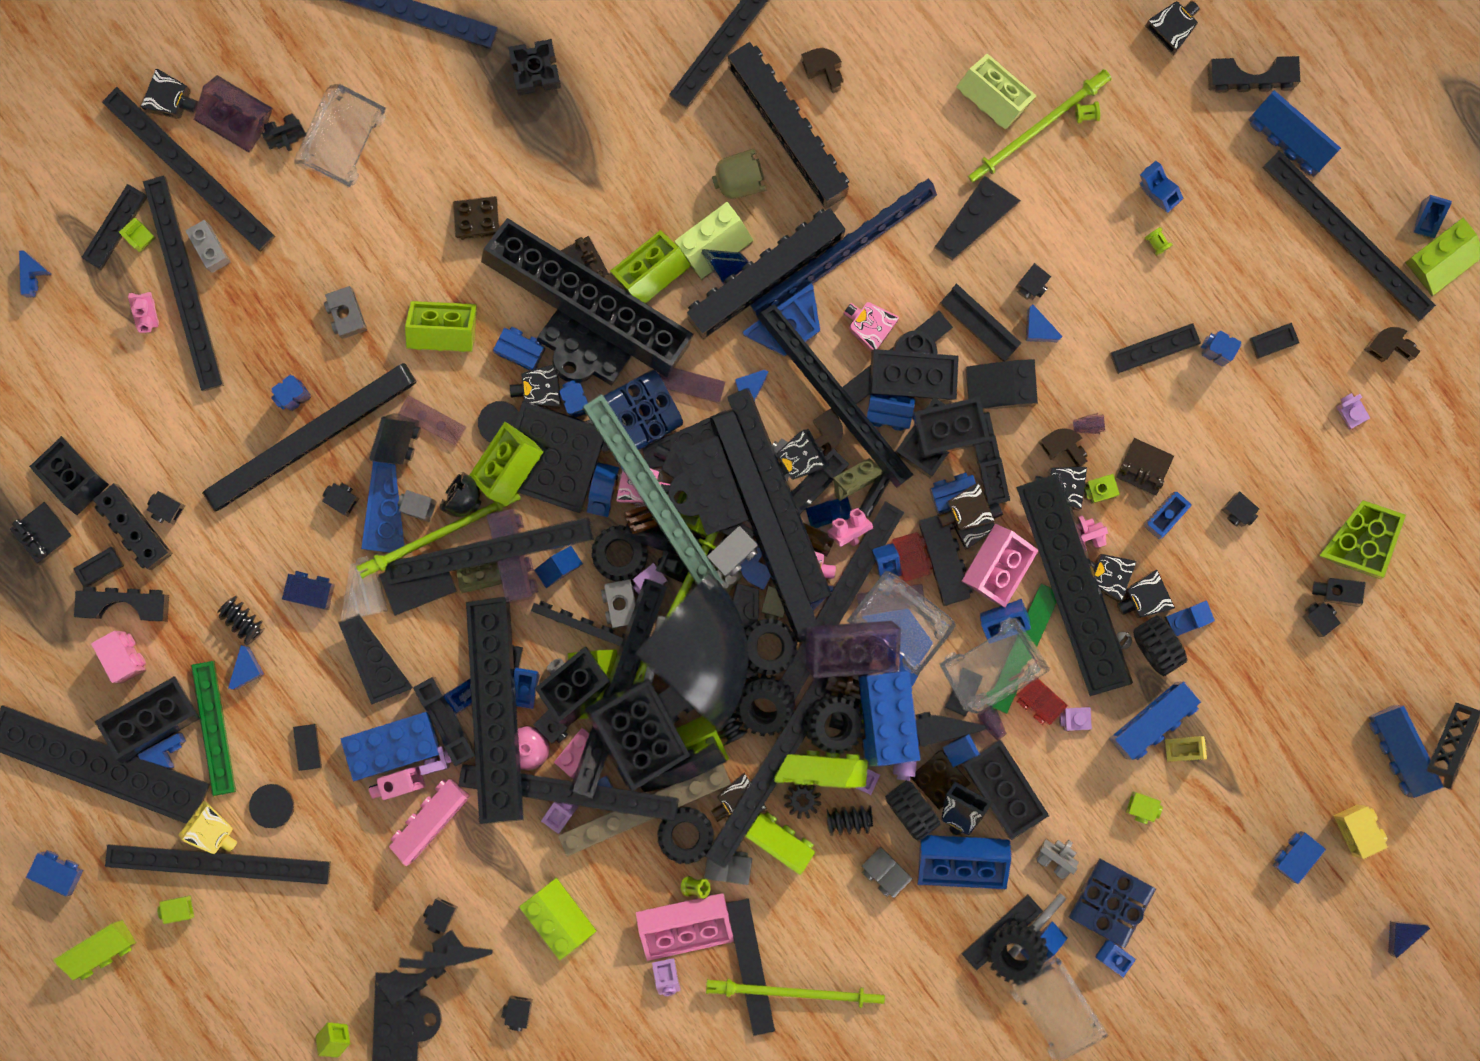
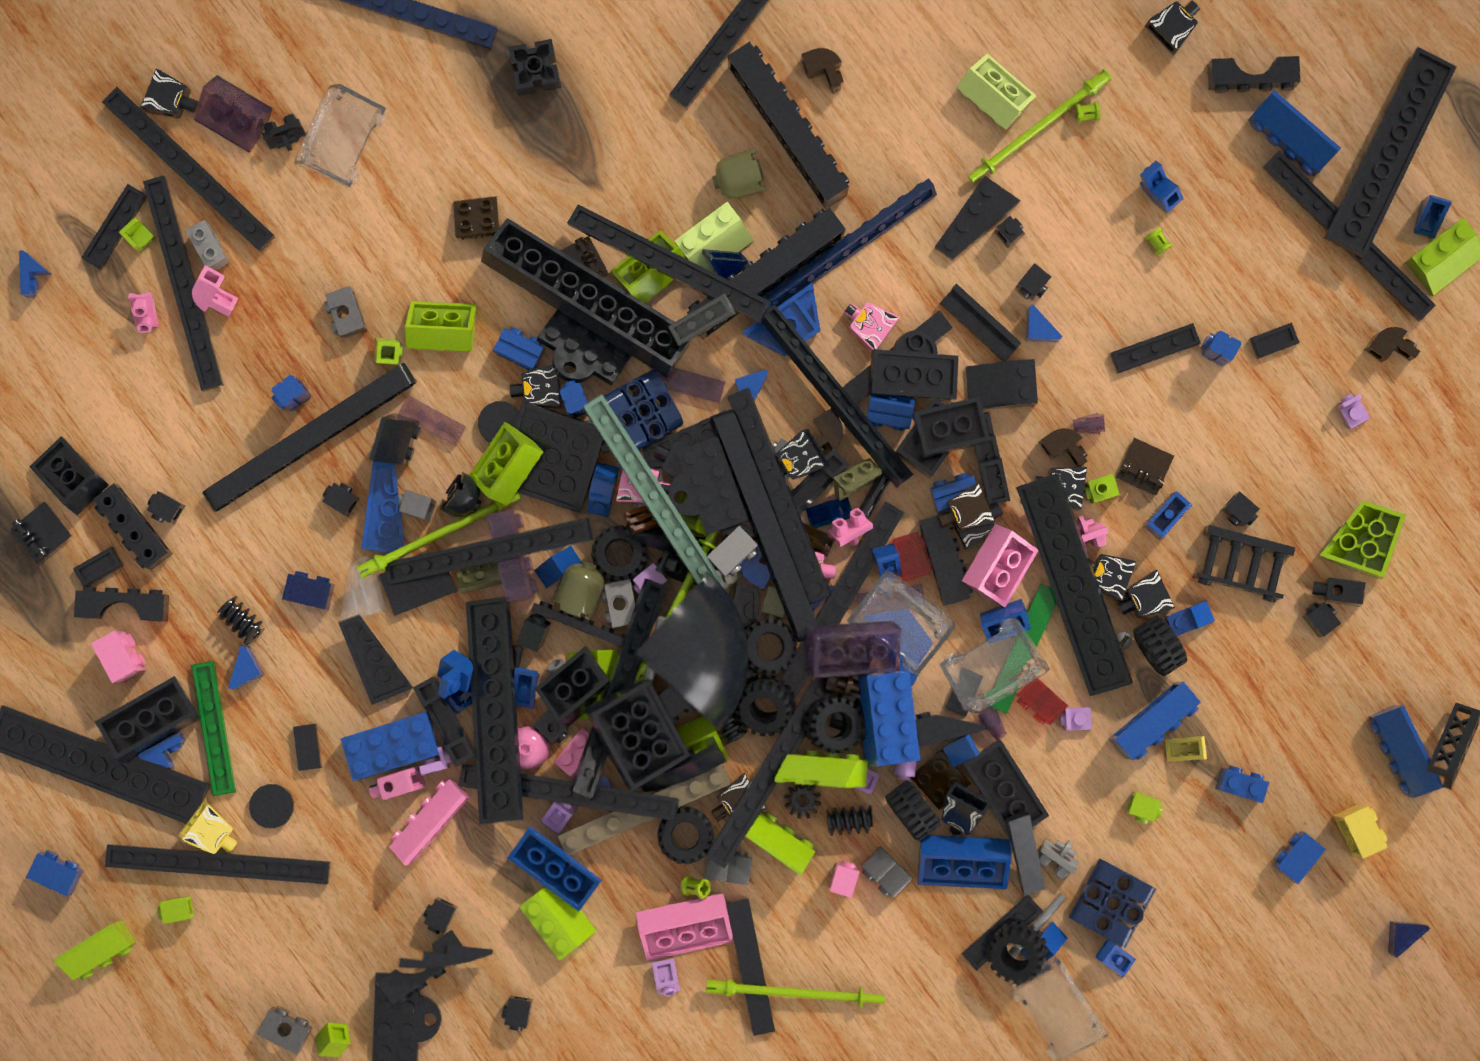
(208, 294): none -> bright pink brick
(272, 1029): none -> flat silver brick
(387, 350): none -> lime brick
(455, 673): none -> blue brick
(534, 632): none -> black brick
(554, 868): none -> blue slope
(579, 589): none -> olive cylinder
(667, 262): none -> black plate
(701, 319): none -> dark grey tile
(844, 878): none -> bright pink brick
(1009, 231): none -> black brick
(1025, 853): none -> black tile
(1242, 785): none -> blue brick
(1258, 546): none -> black fence
(1390, 152): none -> black plate

